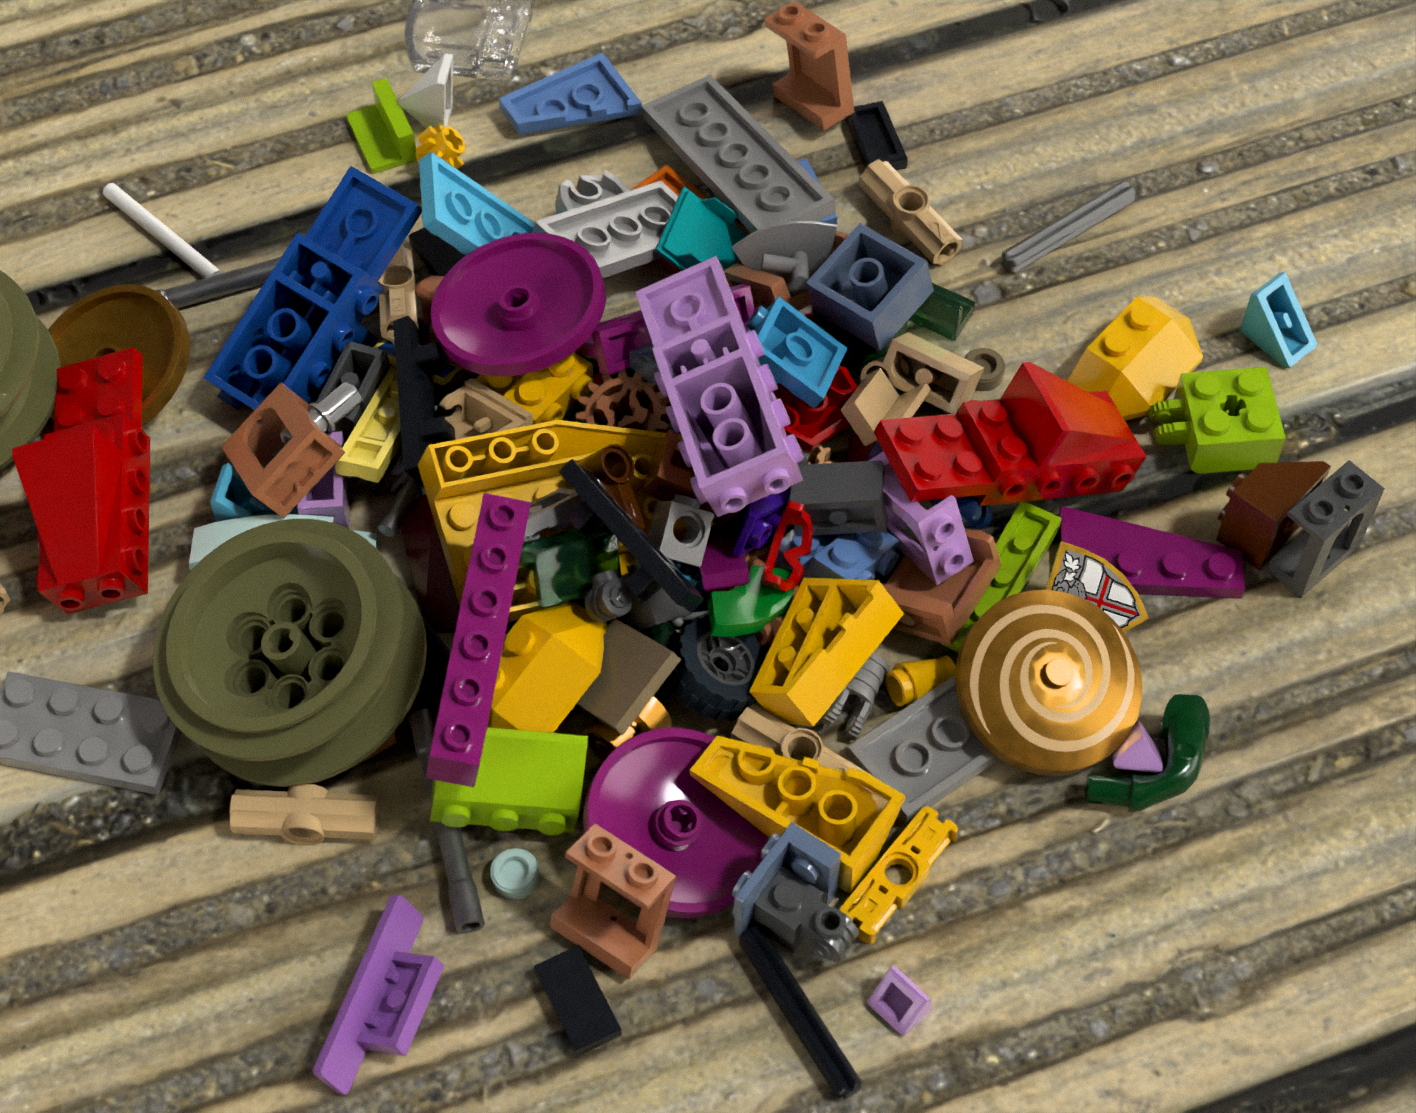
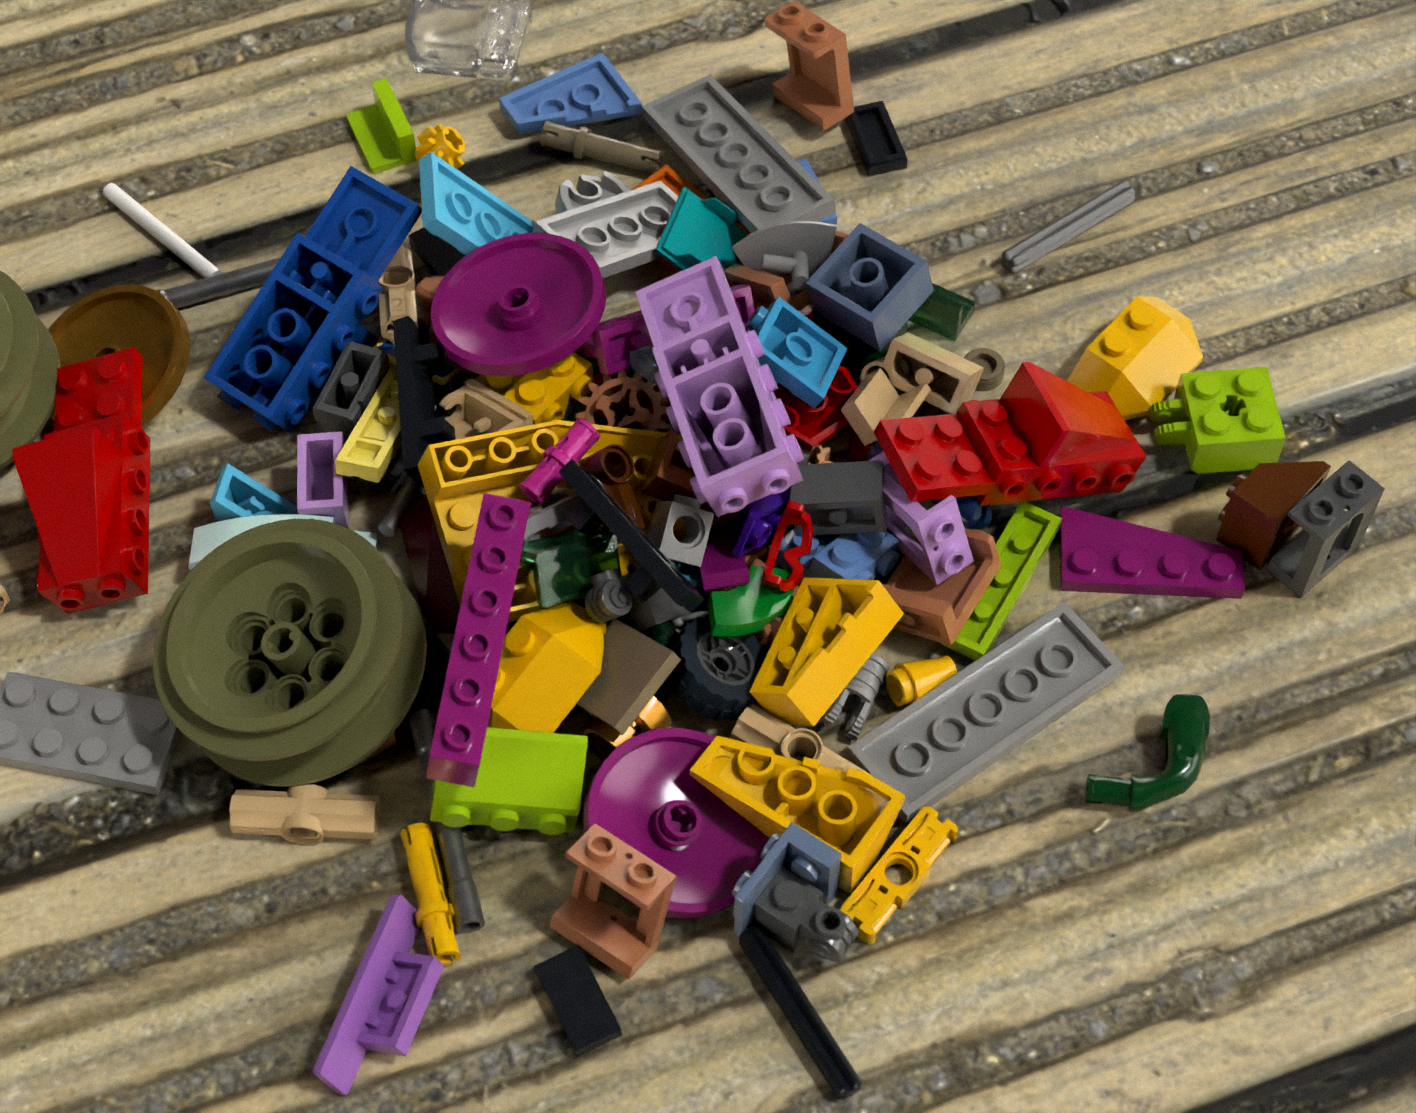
(297, 464): nougat panel -> none
(330, 409): light grey axle -> none
(432, 95): white slope -> none
(433, 910): none -> yellow pin
(515, 874): light aqua tile -> none
(546, 475): none -> dark pink pin
(599, 147): none -> dark tan pin
(899, 1001): lavender slope -> none
(910, 212): tan piece -> none
(1048, 682): pearl gold dish -> none
(1097, 581): shield -> none
(1138, 752): lavender slope -> none
(1278, 322): medium azure slope -> none

